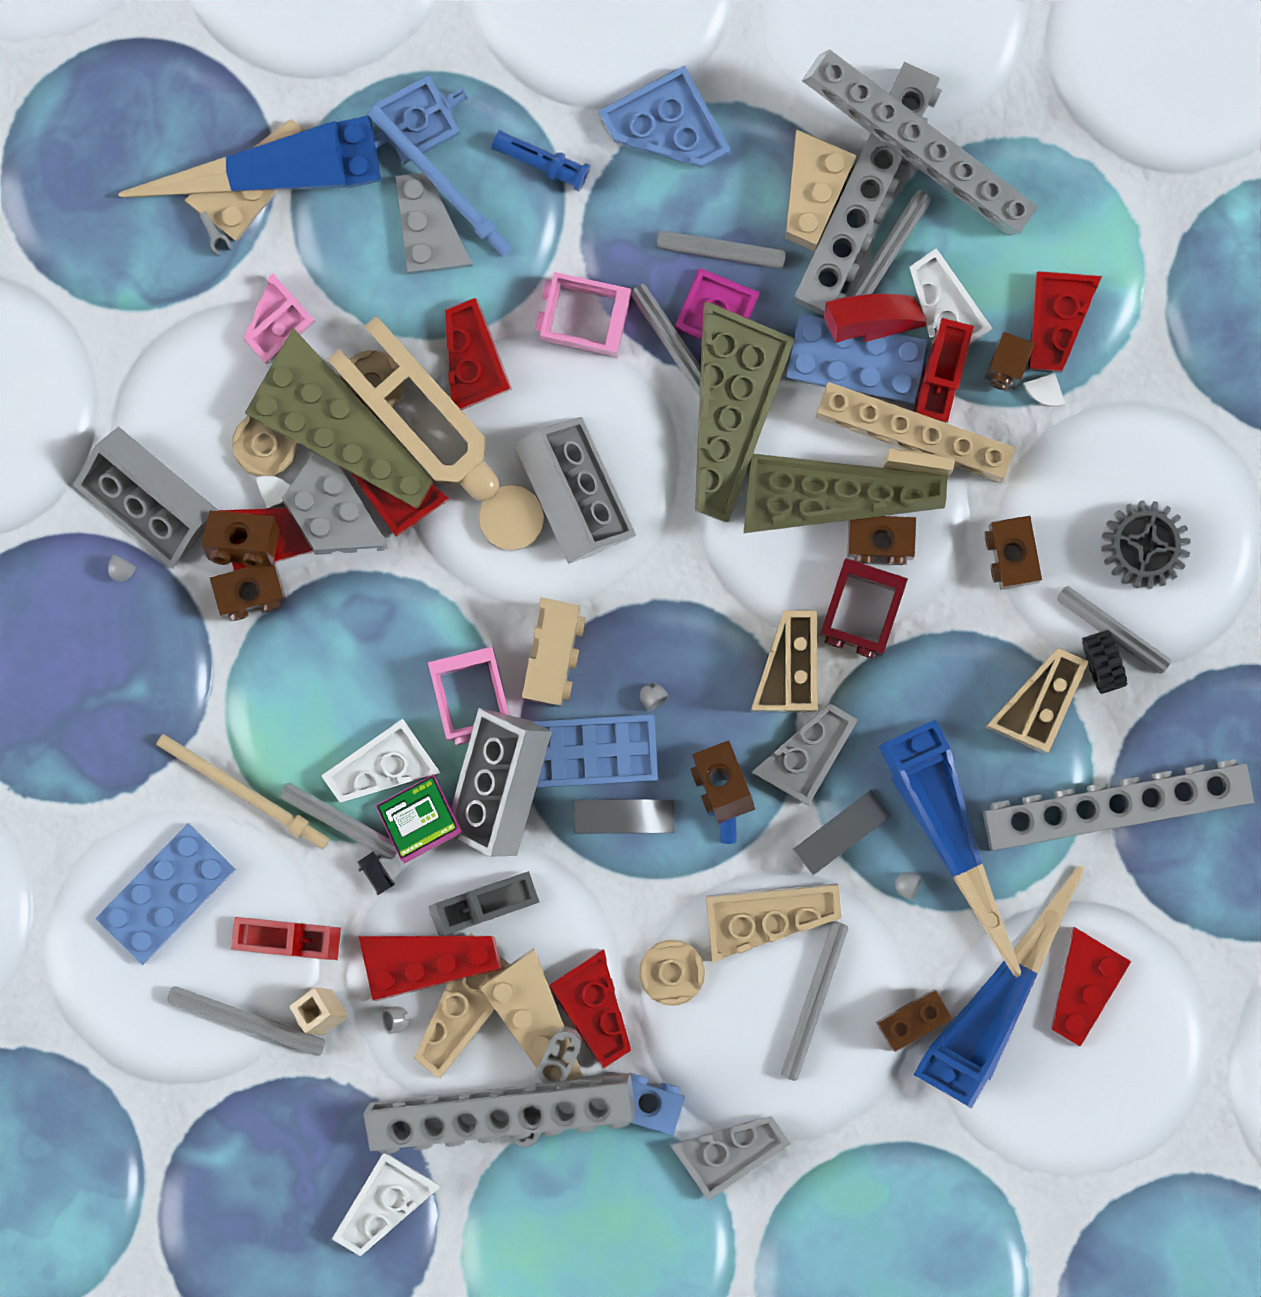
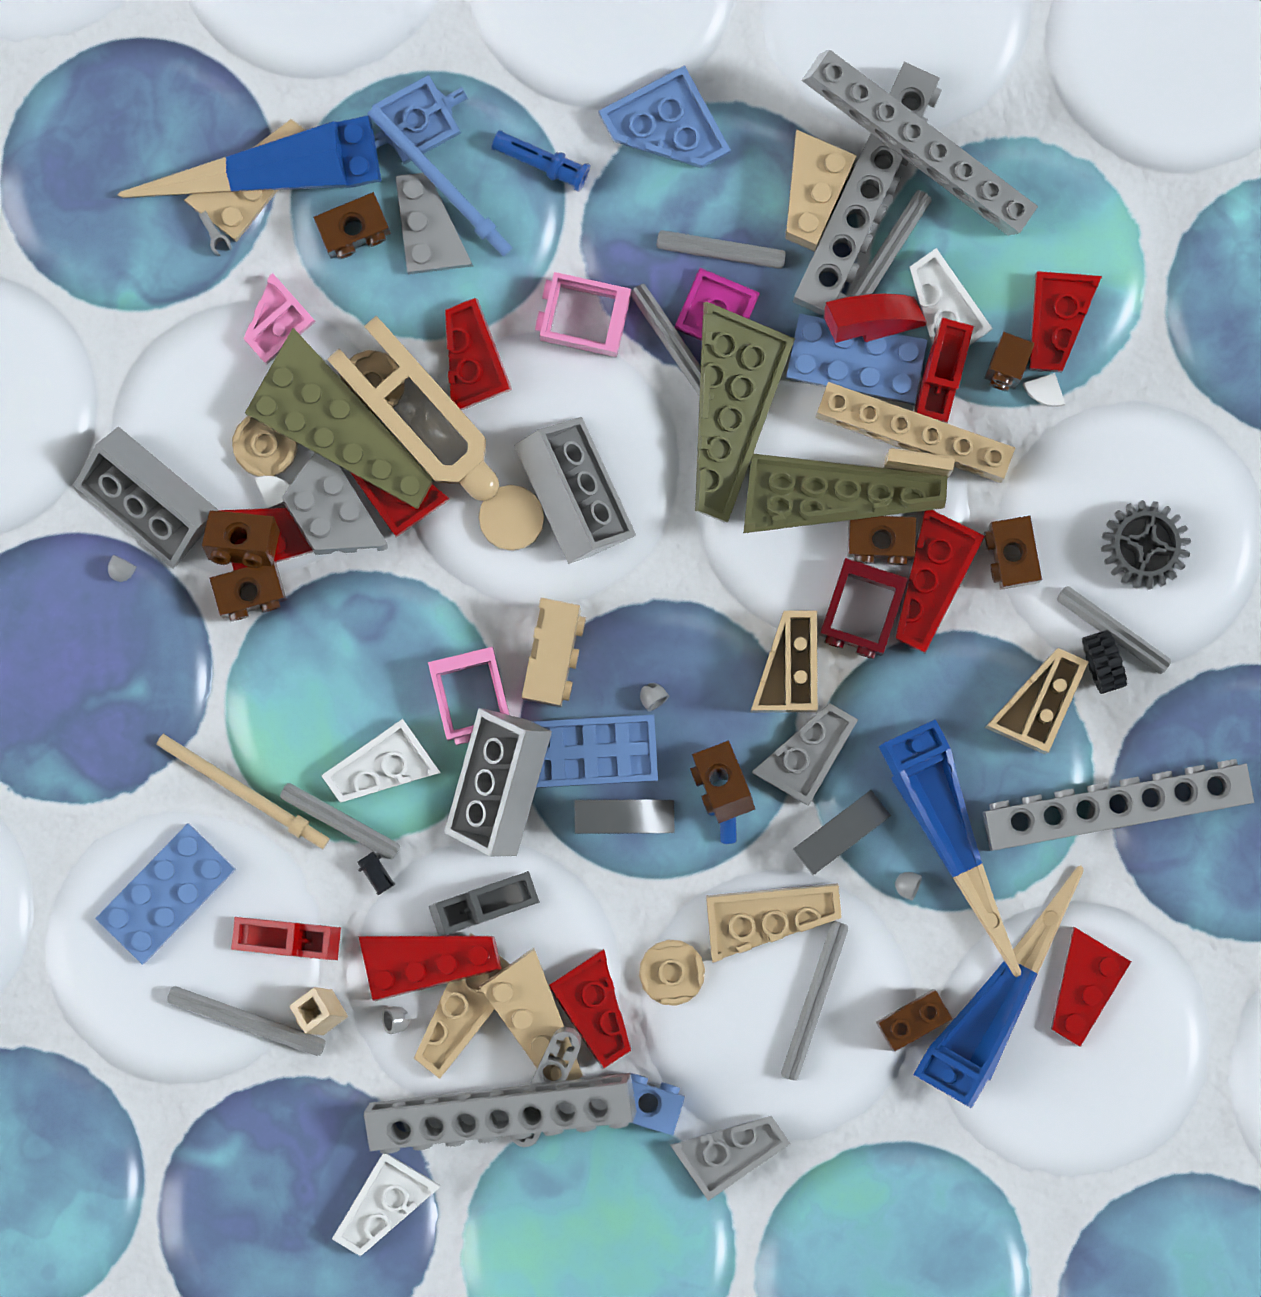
(363, 210): none -> reddish brown brick
(418, 819): tile -> none
(938, 569): none -> red wing

